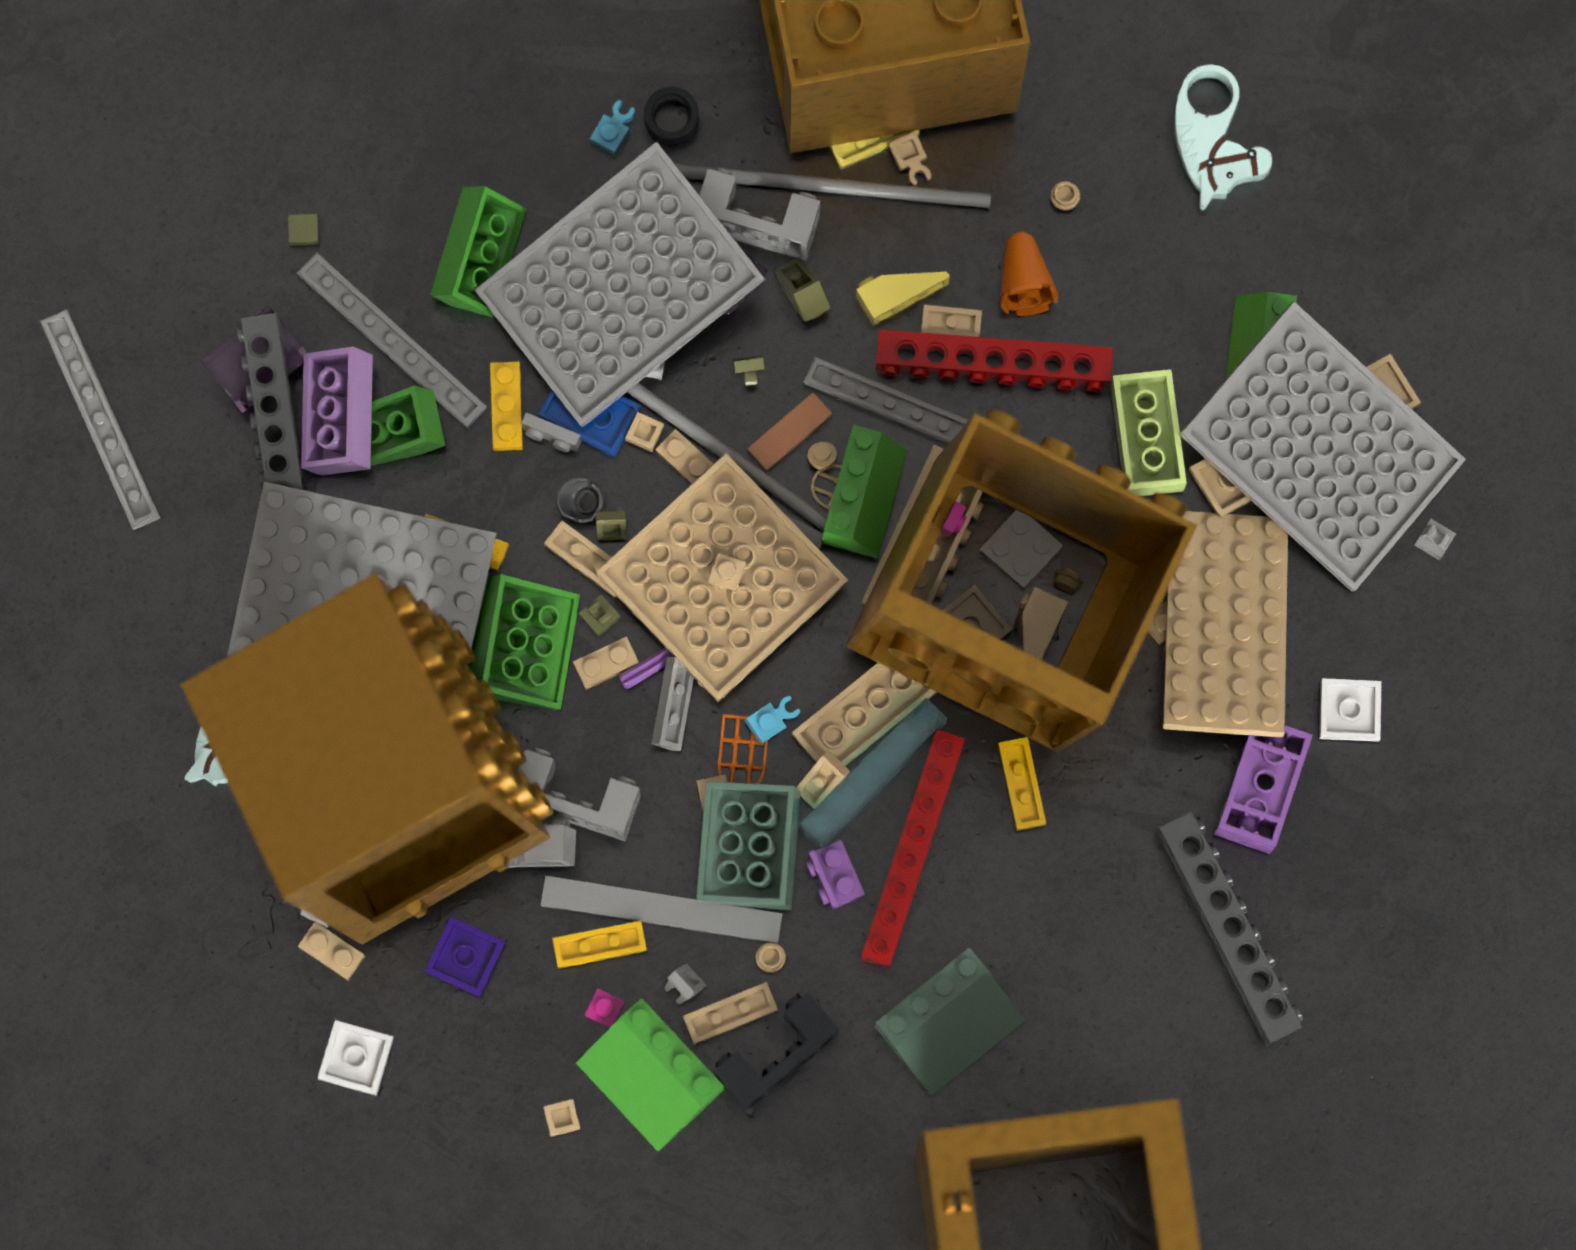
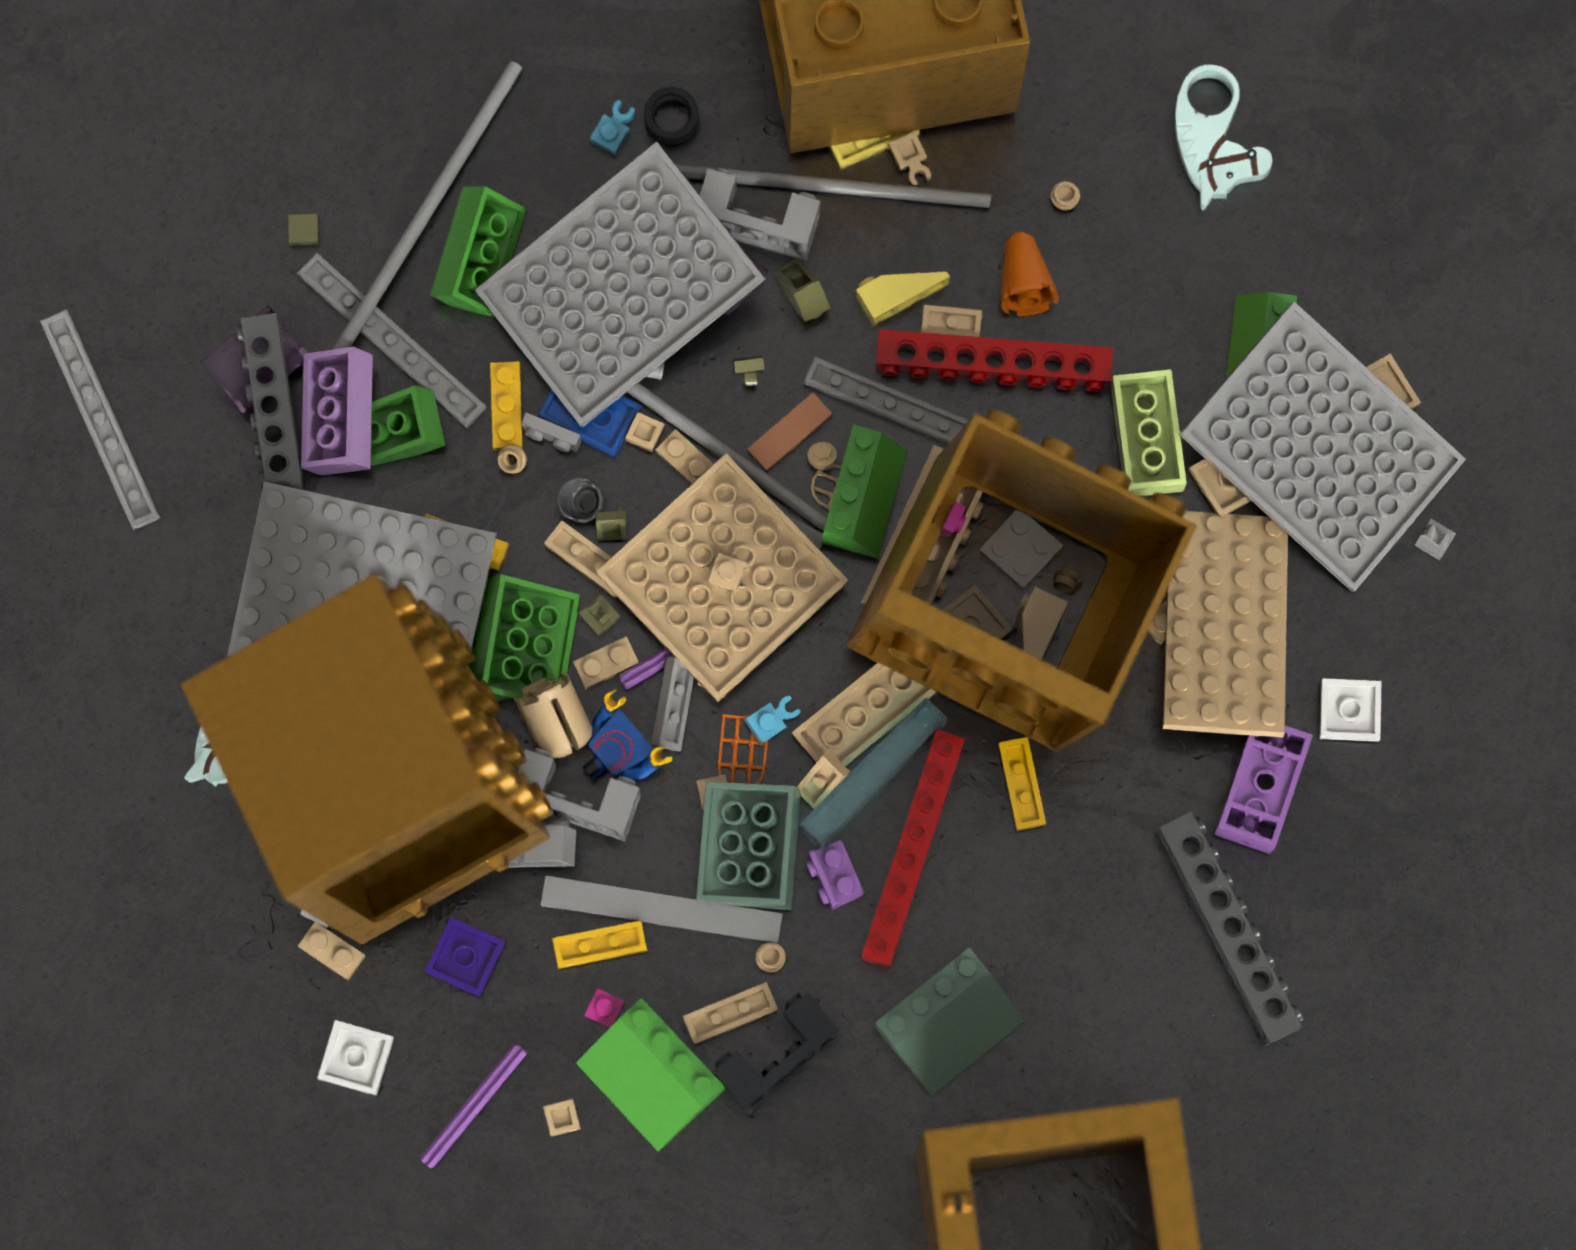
(428, 206): none -> light grey piece
(473, 1105): none -> medium lavender axle
(505, 462): none -> tan plate
(554, 716): none -> tan cylinder
(620, 746): none -> blue torso
(686, 982): light grey tile -> none

